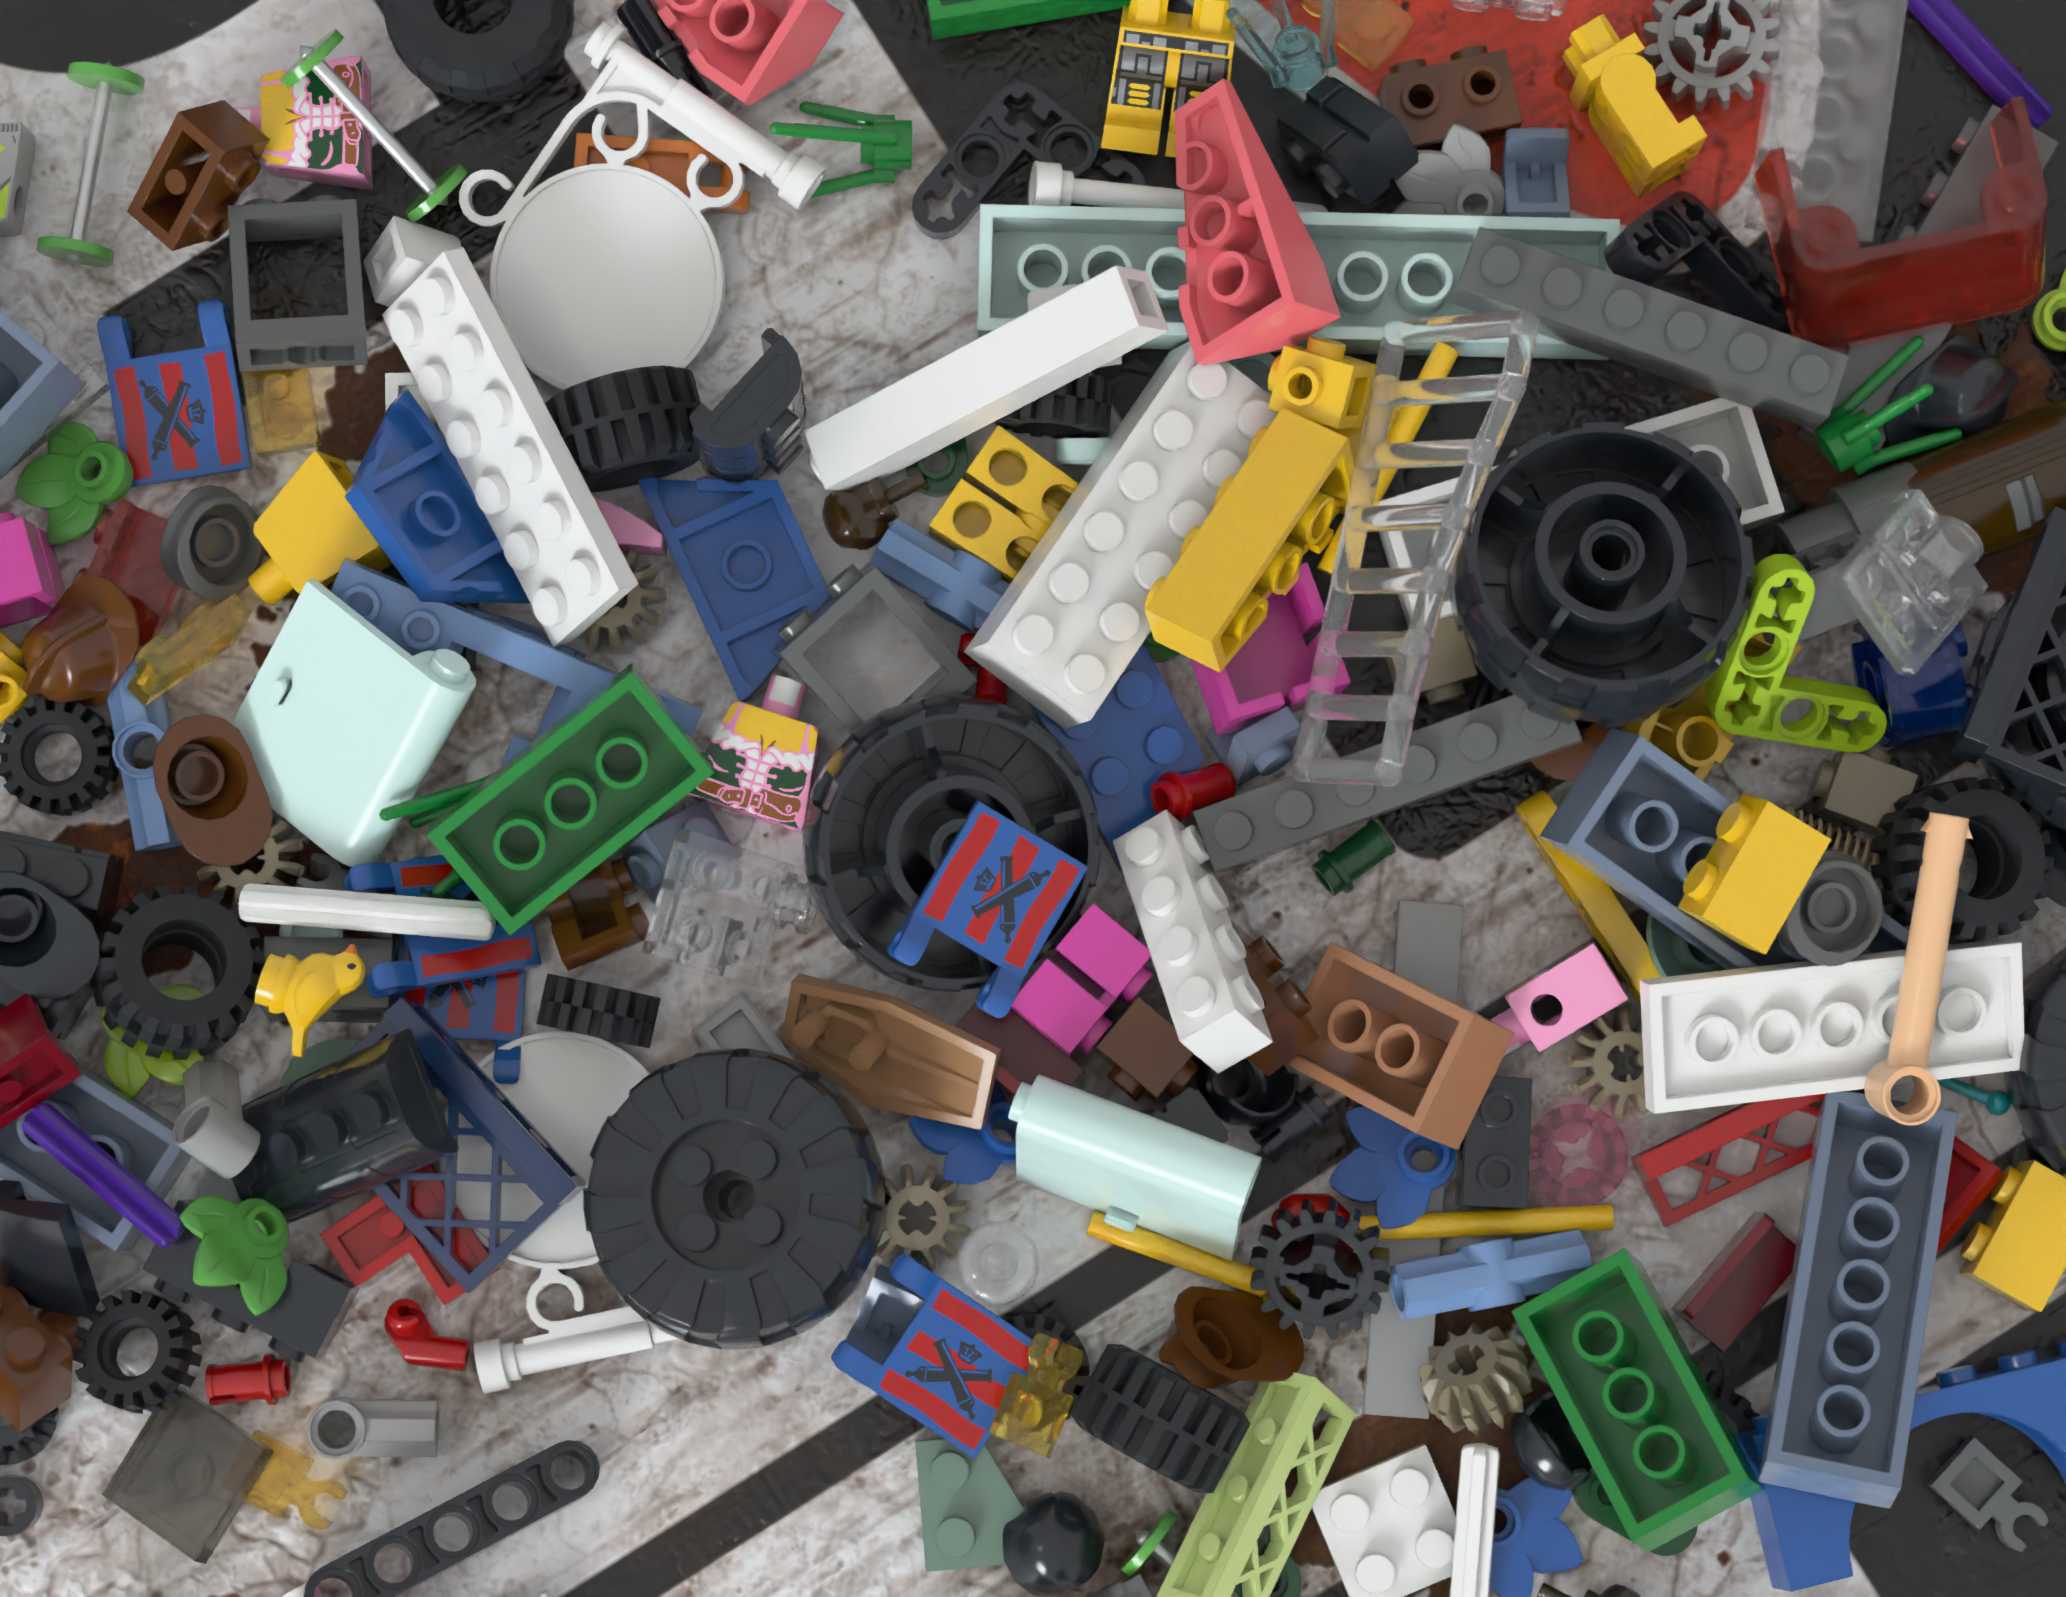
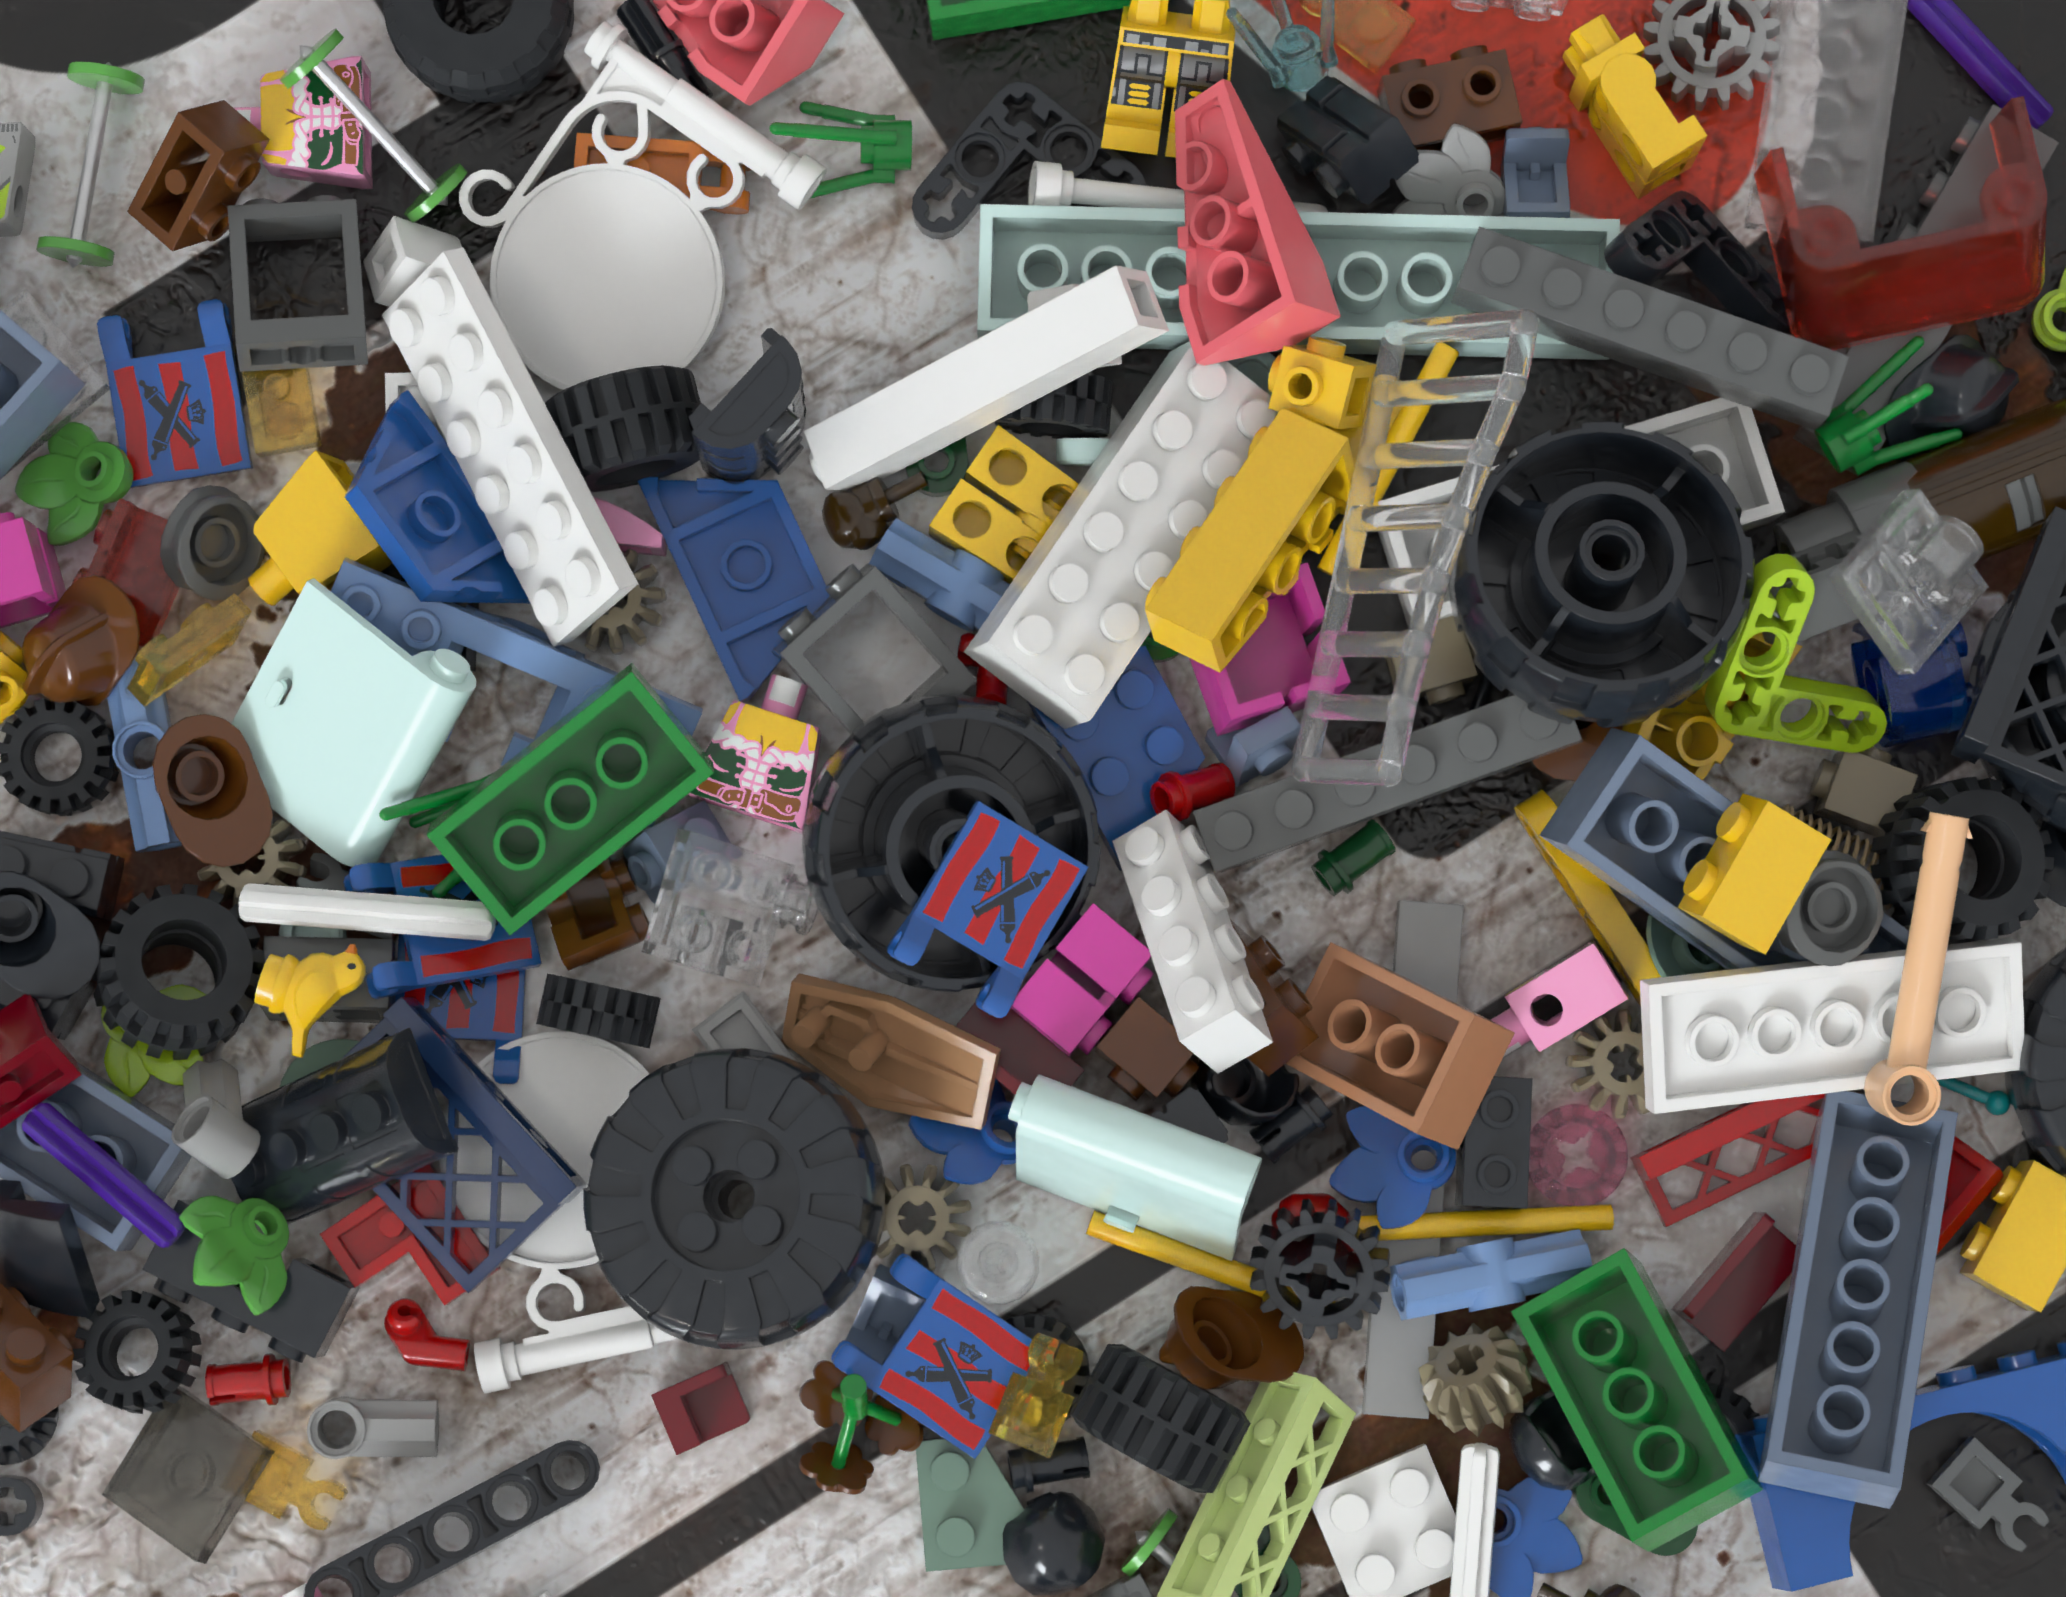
(701, 1408): none -> dark red panel
(847, 1401): none -> reddish brown plant
(1067, 1462): none -> black pin

